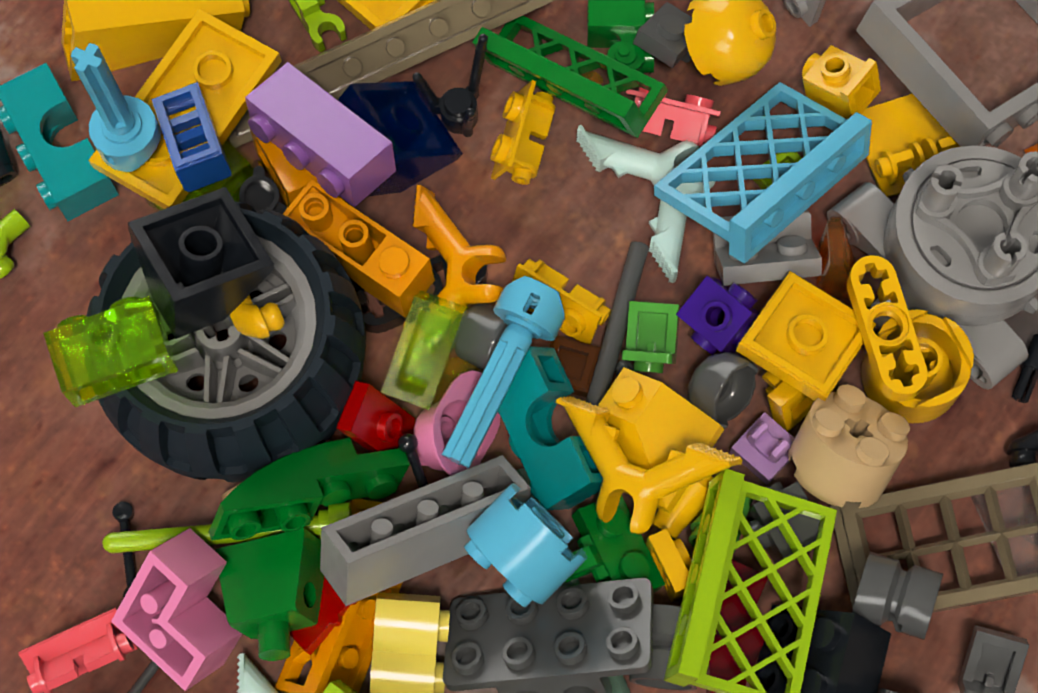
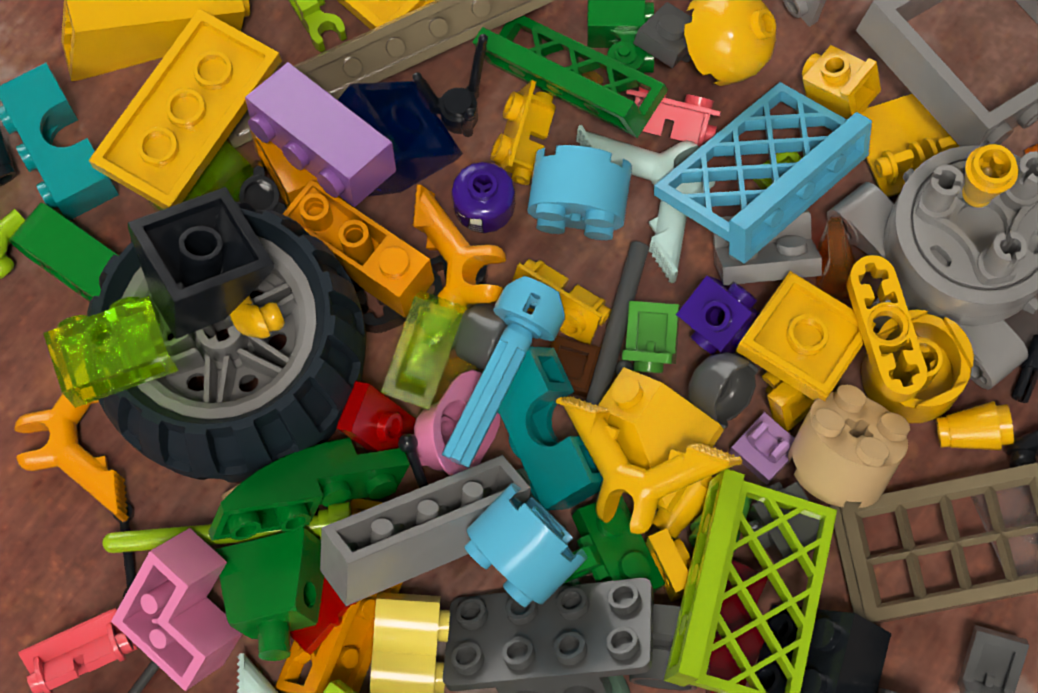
(62, 250): none -> green beam
(66, 453): none -> light orange piece
(121, 125): medium azure piece -> none
(201, 164): blue slope -> none
(483, 197): none -> dark purple head
(579, 191): none -> medium azure brick
(897, 595): dark grey wheel -> none
(977, 428): none -> yellow cone
(988, 174): none -> yellow cone

